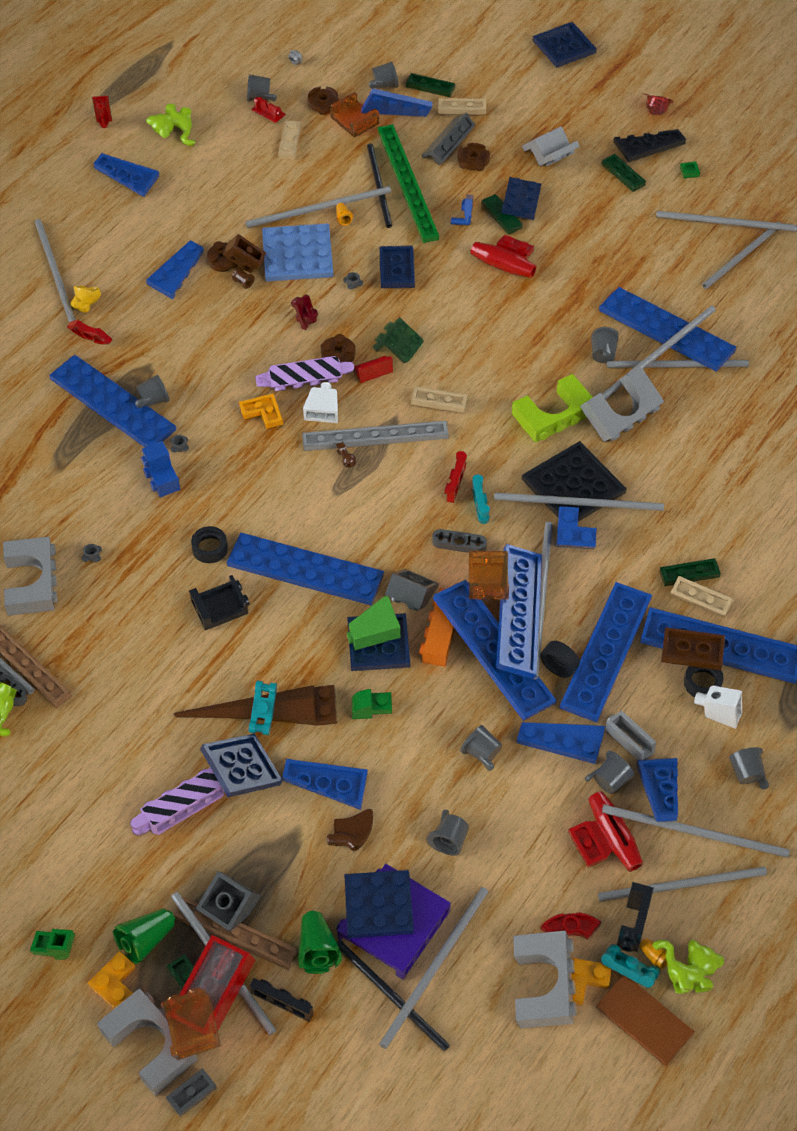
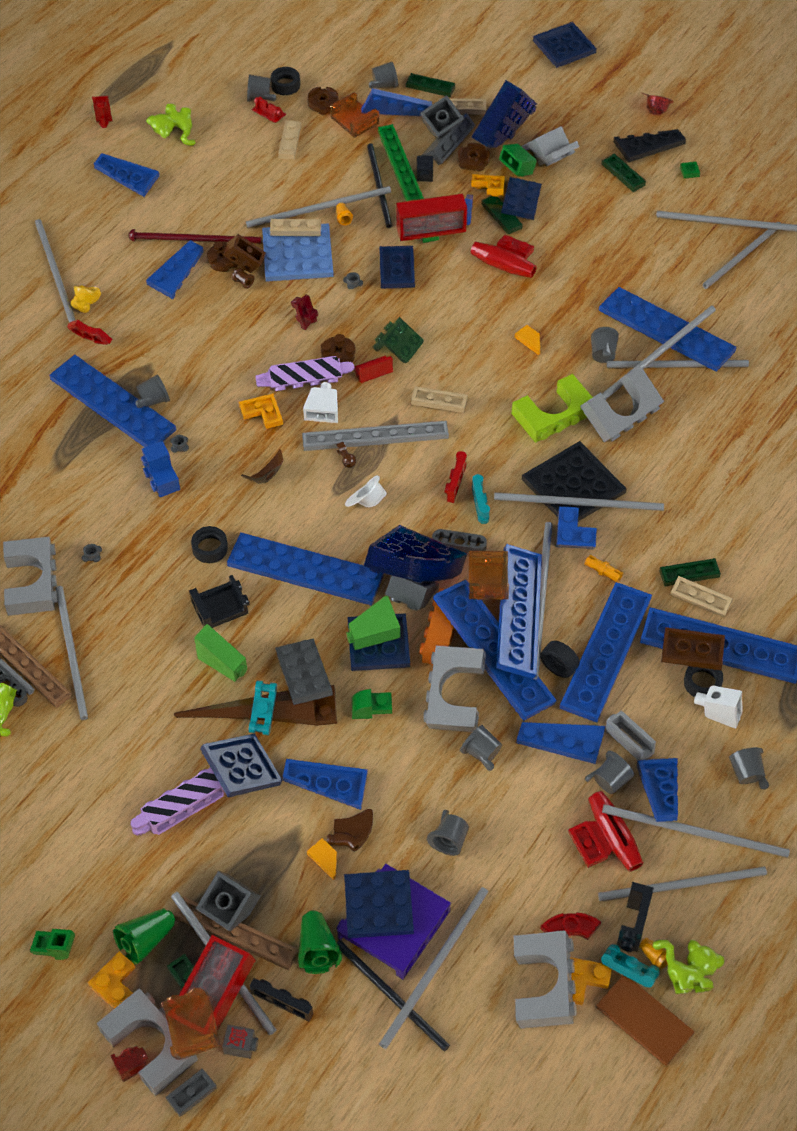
(71, 653): none -> light grey piece
(130, 1062): none -> clear red brick
(133, 235): none -> dark red bar
(219, 654): none -> bright green slope
(240, 1041): none -> dark grey brick
(268, 471): none -> reddish brown piece
(285, 88): none -> black tyre
(295, 57): light grey plate -> none
(295, 227): none -> tan plate
(303, 671): none -> dark grey plate
(324, 857): none -> light orange tile
(368, 495): none -> white piece
(414, 556): none -> clear blue brick
(425, 168): none -> black brick
(431, 217): none -> red brick
(441, 117): none -> dark grey slope
(446, 663): none -> light grey arch
(493, 183): none -> light orange plate
(504, 116): none -> clear blue brick
(517, 160): none -> green brick
(529, 338): none -> light orange tile
(603, 568): none -> light orange pin

